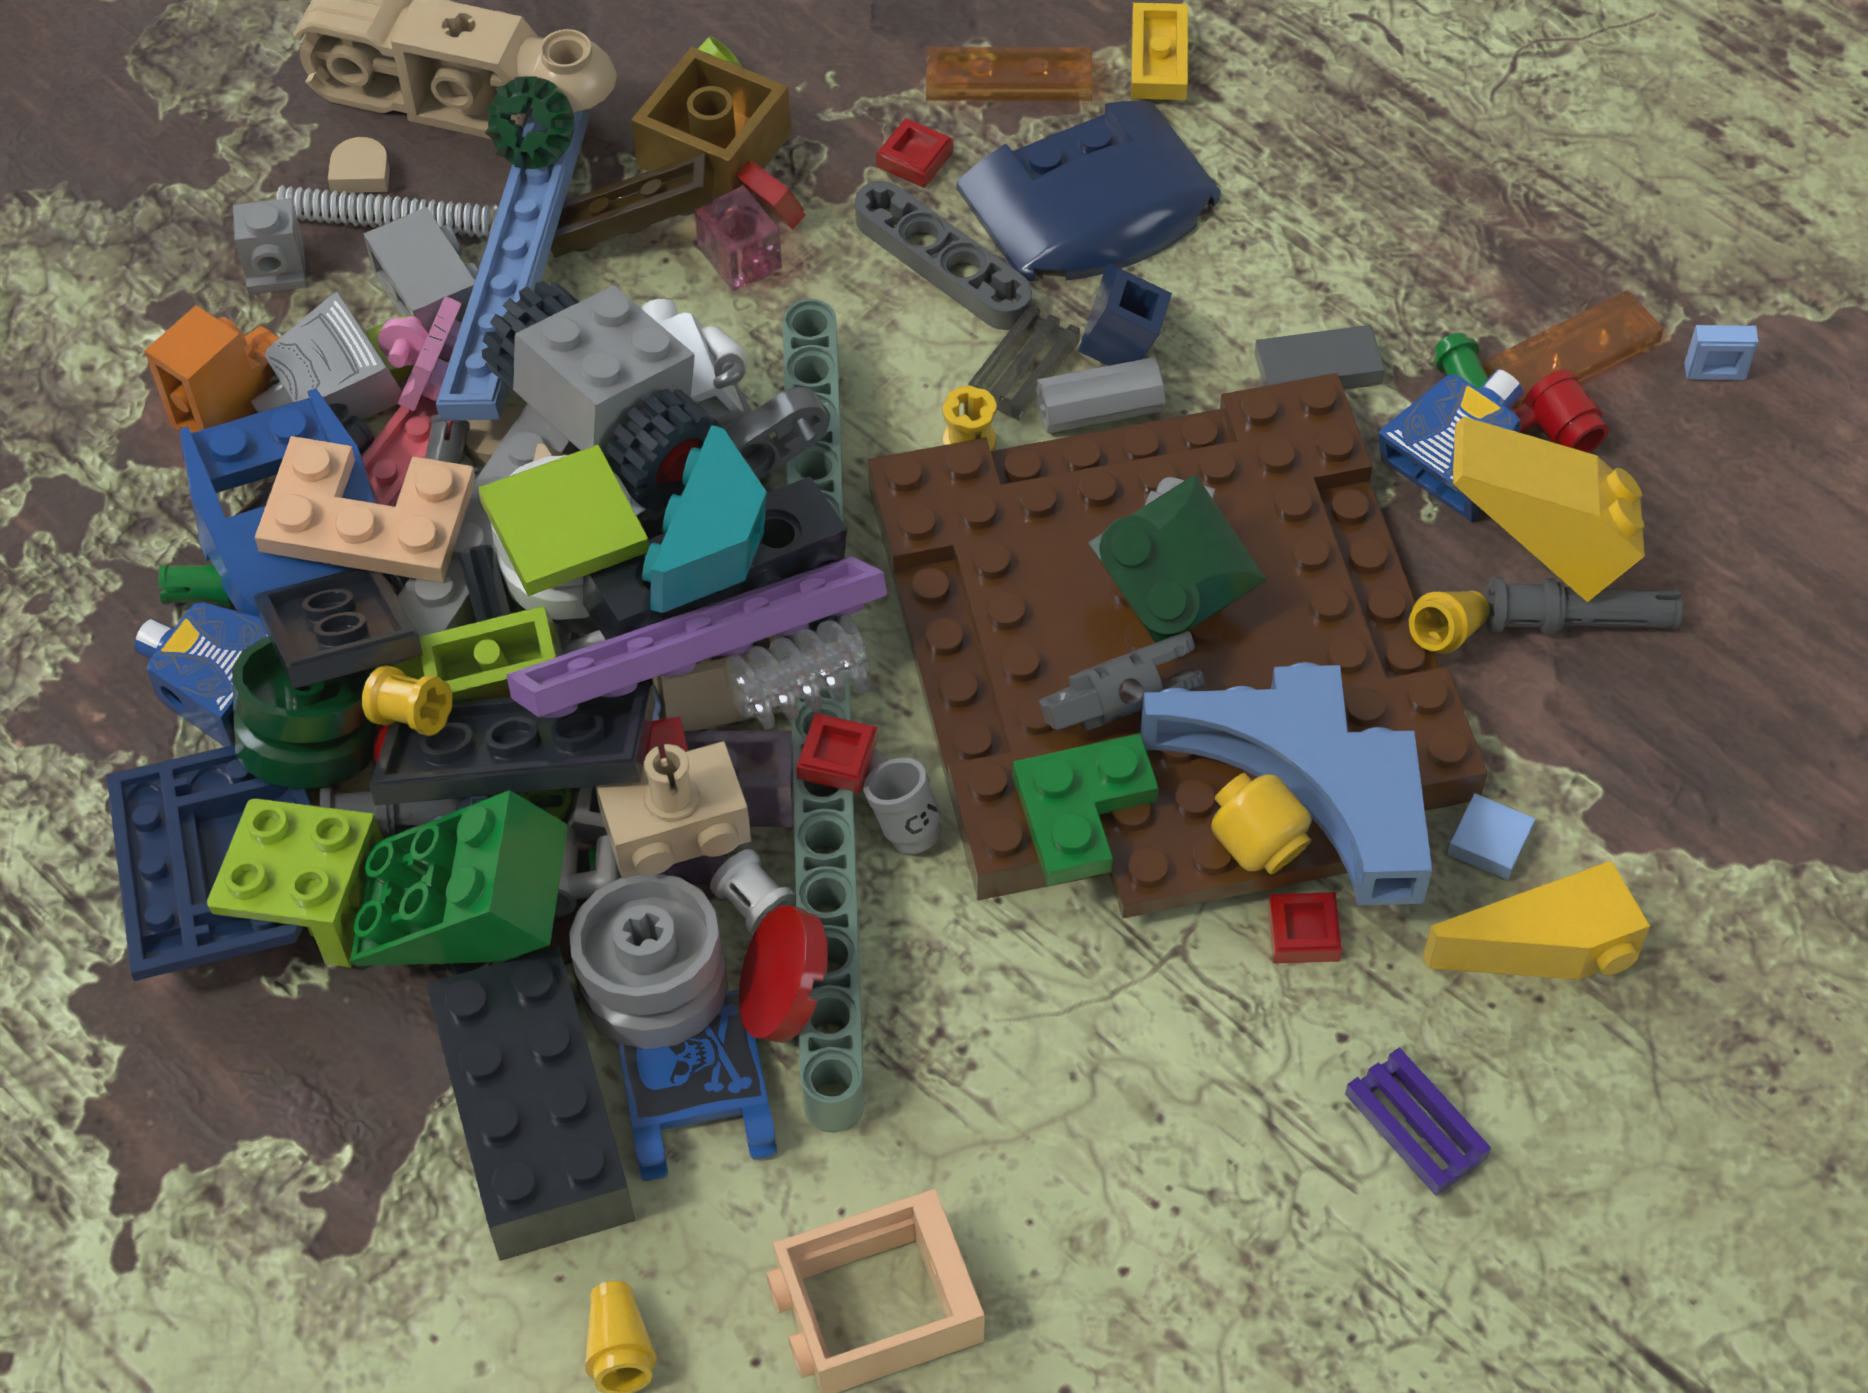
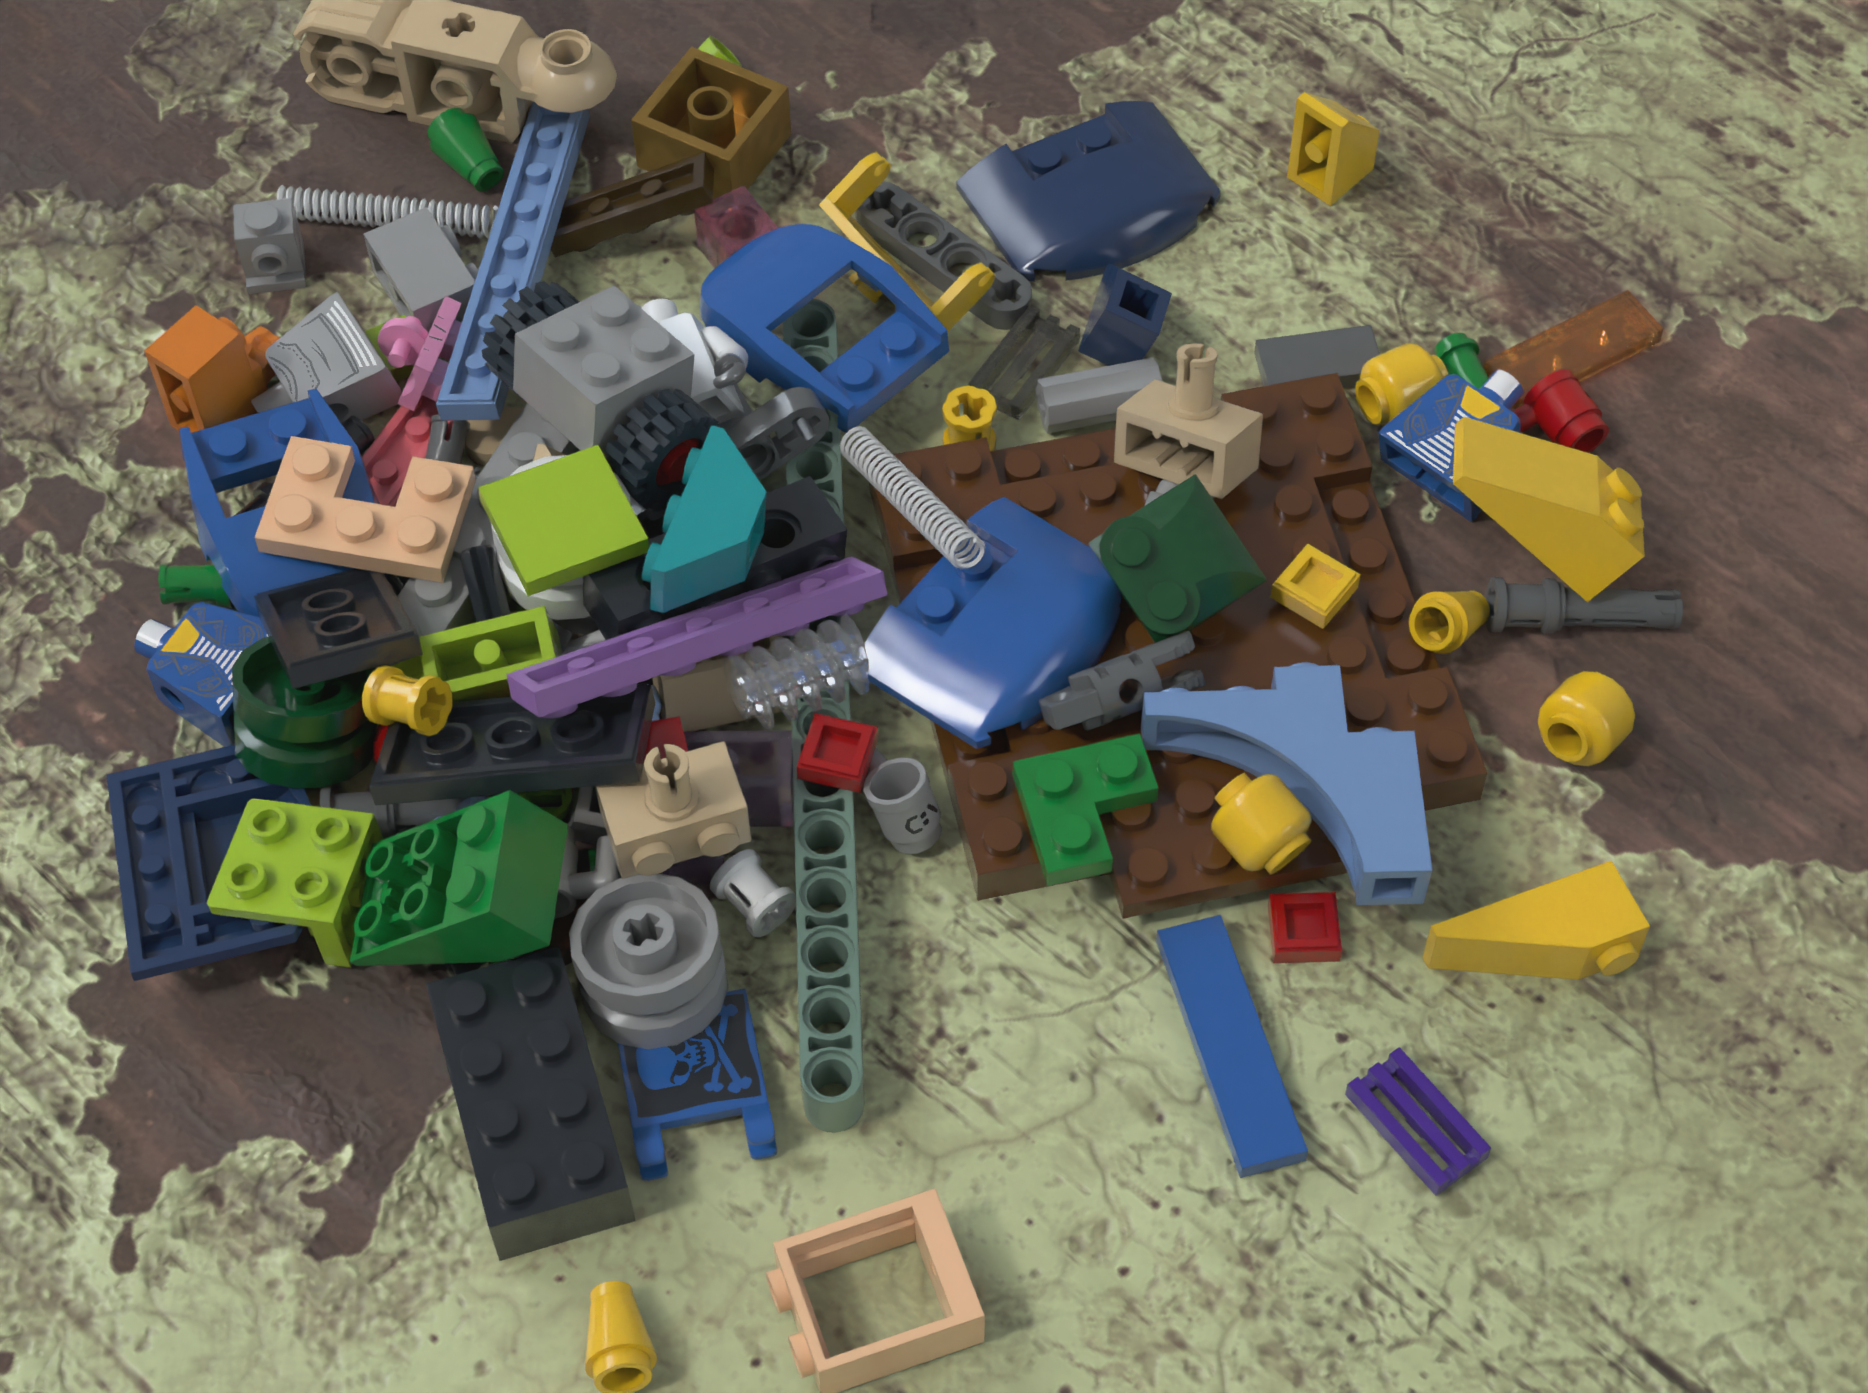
(359, 166): tan tile -> none
(464, 147): none -> green cone
(549, 108): dark green gear -> none
(771, 194): red tile -> none
(779, 974): red tile -> none
(783, 273): none -> blue slope
(849, 197): none -> yellow piece
(906, 506): none -> white piece
(914, 152): red tile -> none
(997, 636): none -> blue slope
(1009, 74): clear orange tile -> none
(1159, 51): yellow plate -> none
(1188, 431): none -> tan brick
(1231, 1047): none -> blue tile
(1315, 586): none -> yellow tile
(1330, 148): none -> yellow slope
(1396, 381): none -> yellow head
(1491, 836): light blue tile -> none
(1586, 718): none -> yellow head
(1721, 352): light blue tile -> none

